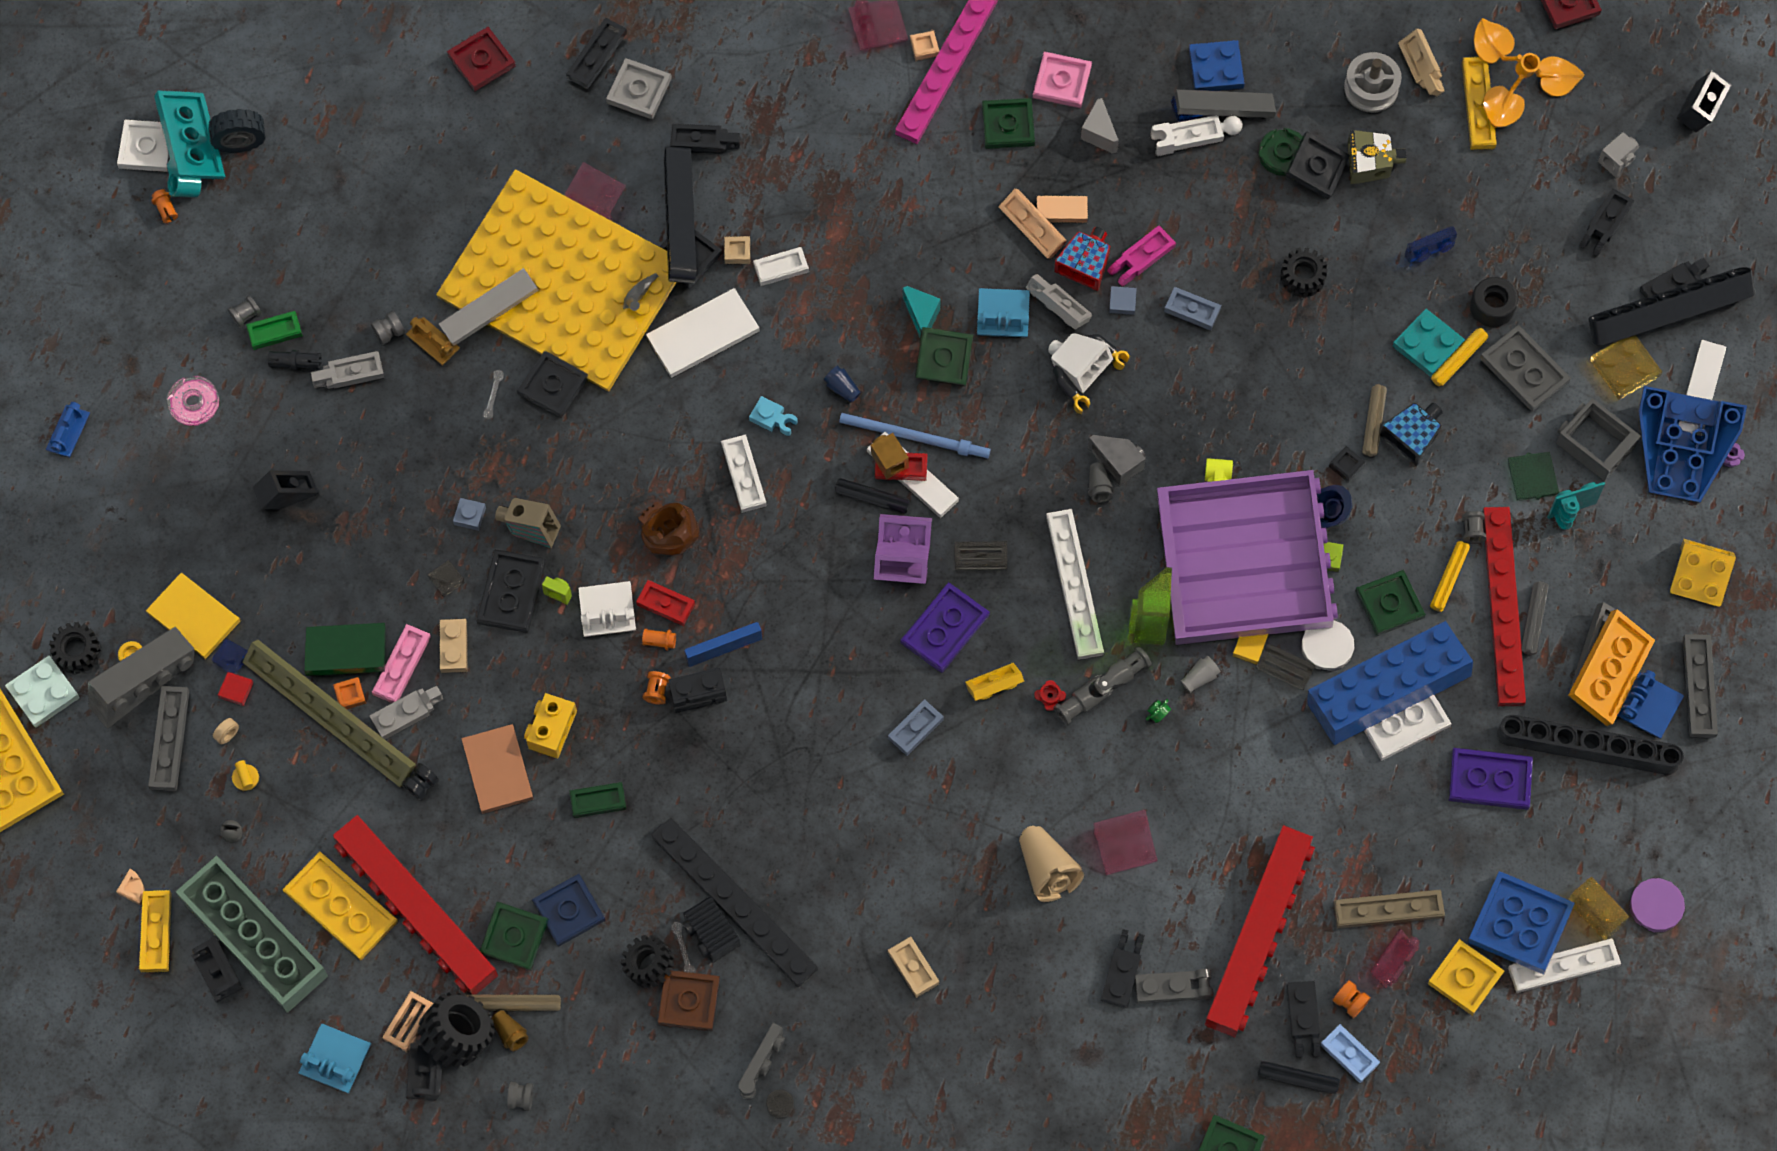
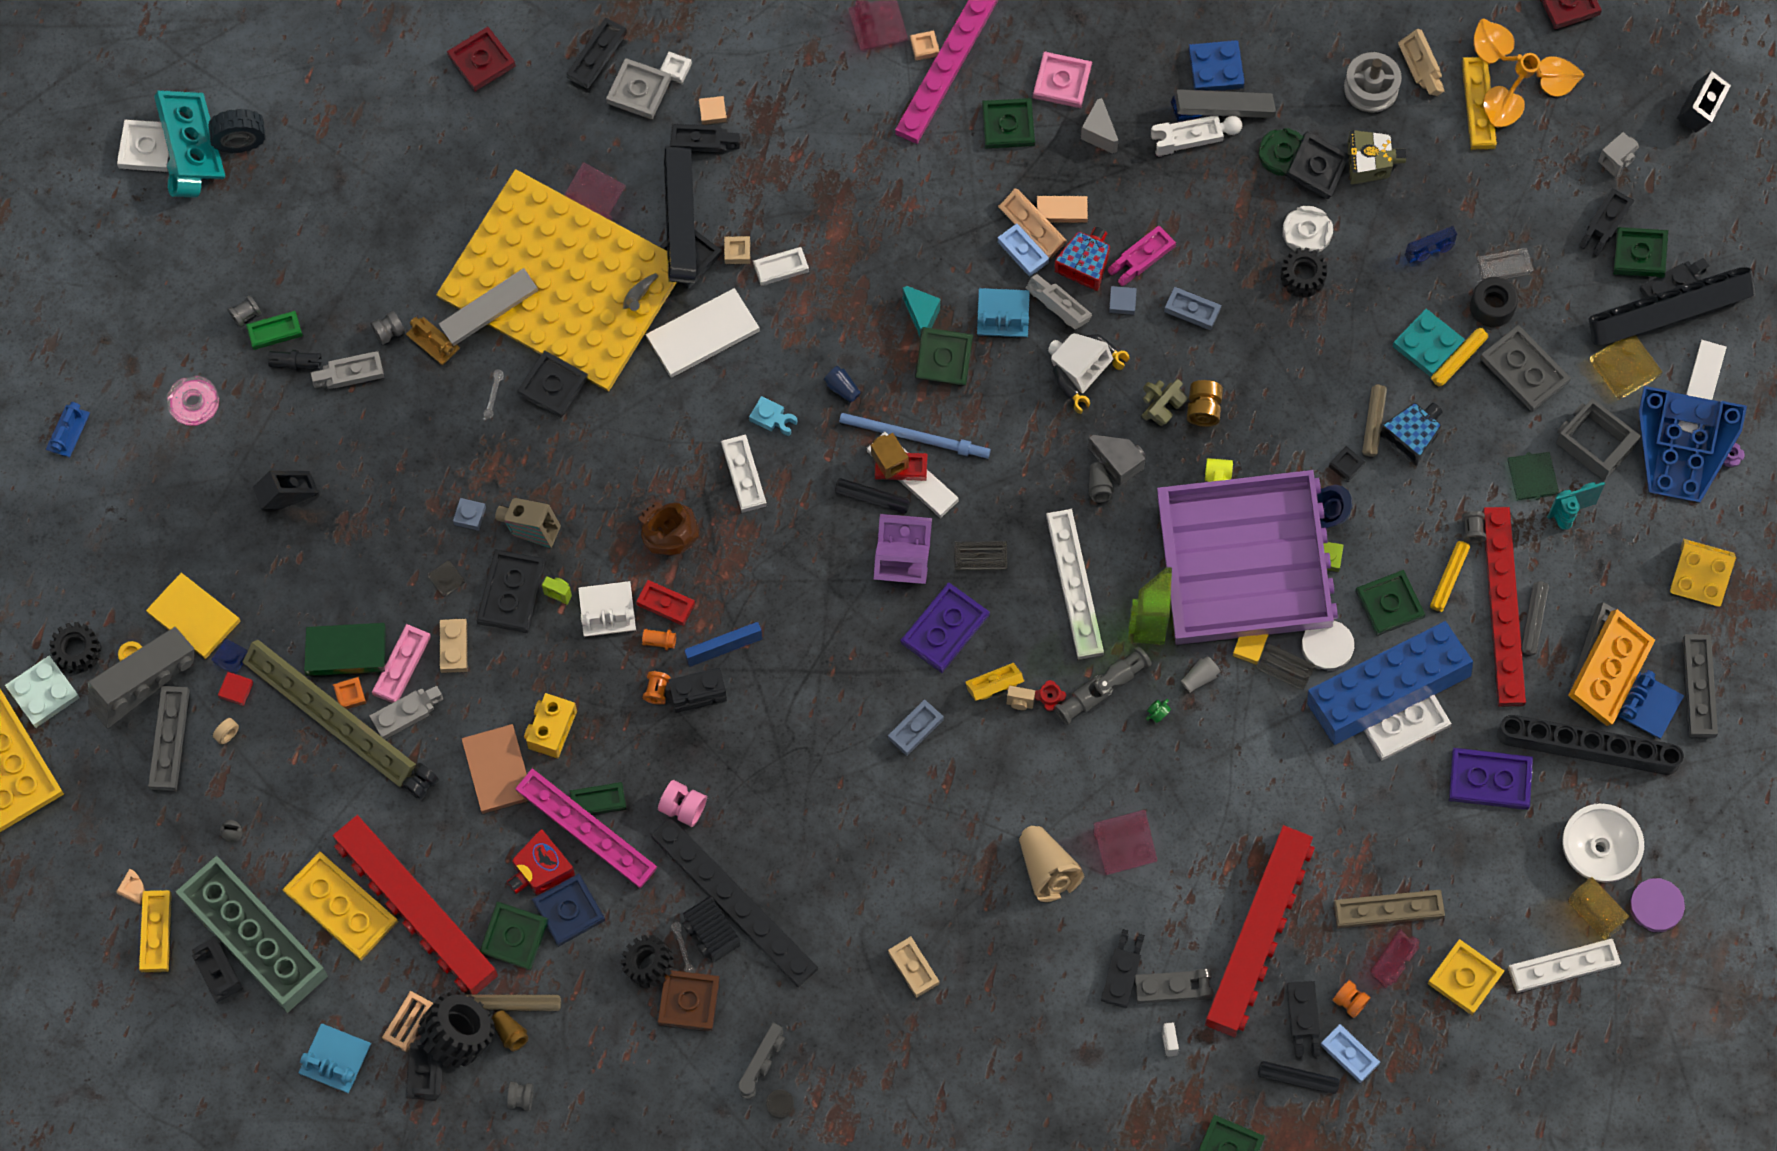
(162, 201): orange pin -> none
(245, 776): yellow plate -> none
(540, 866): none -> red torso
(586, 828): none -> dark pink plate
(677, 66): none -> white tile
(690, 808): none -> bright pink wheel
(712, 110): none -> light nougat tile
(1020, 698): none -> tan plate
(1023, 250): none -> light blue plate
(1170, 1039): none -> white tile
(1171, 394): none -> olive hips
(1205, 404): none -> pearl gold wheel
(1307, 228): none -> white tile
(1505, 264): none -> clear tile
(1521, 922): blue plate -> none
(1606, 827): none -> white dish
(1641, 252): none -> dark green tile

